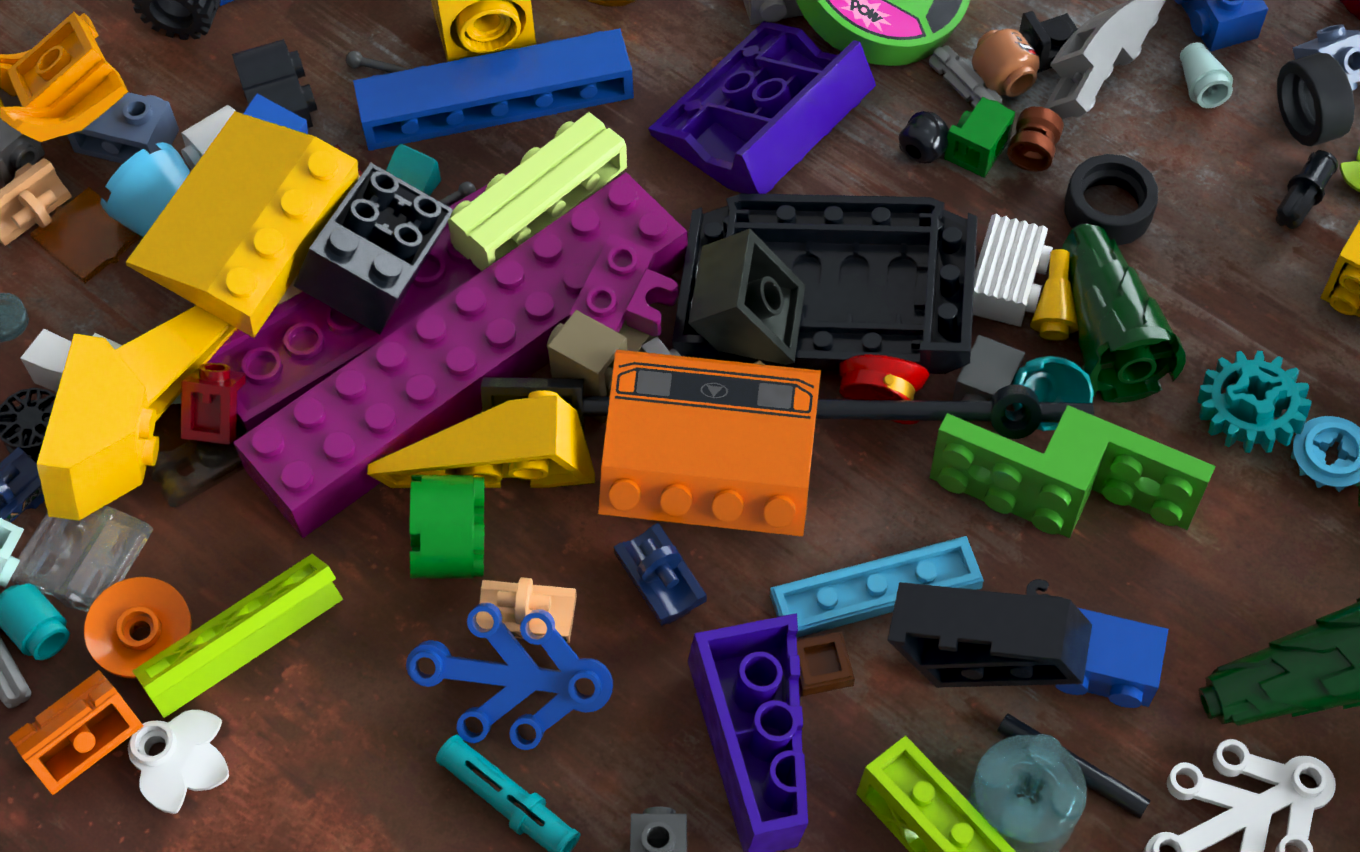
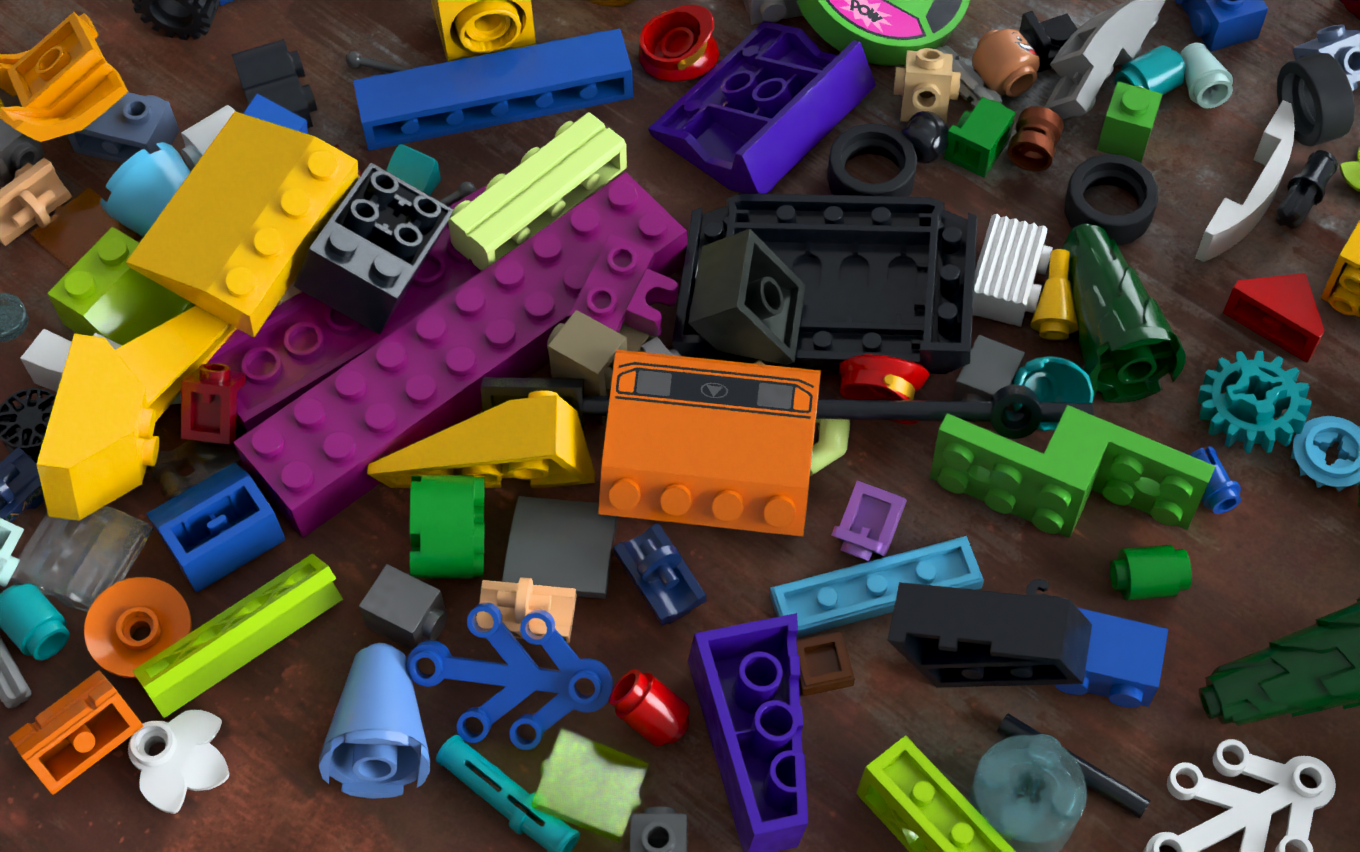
(110, 297): none -> lime slope
(217, 526): none -> blue slope
(376, 729): none -> medium blue cone
(403, 608): none -> flat silver brick
(561, 545): none -> dark grey slope
(590, 785): none -> clear neon green piece
(650, 708): none -> red brick
(679, 44): none -> red piece
(831, 443): none -> yellowish green arm
(869, 521): none -> medium lavender bracket
(876, 140): none -> black tyre
(926, 83): none -> tan brick
(1129, 121): none -> bright green brick
(1151, 572): none -> green brick
(1156, 70): none -> teal brick
(1221, 492): none -> blue pin
(1234, 220): none -> white slope
(1280, 311): none -> red slope

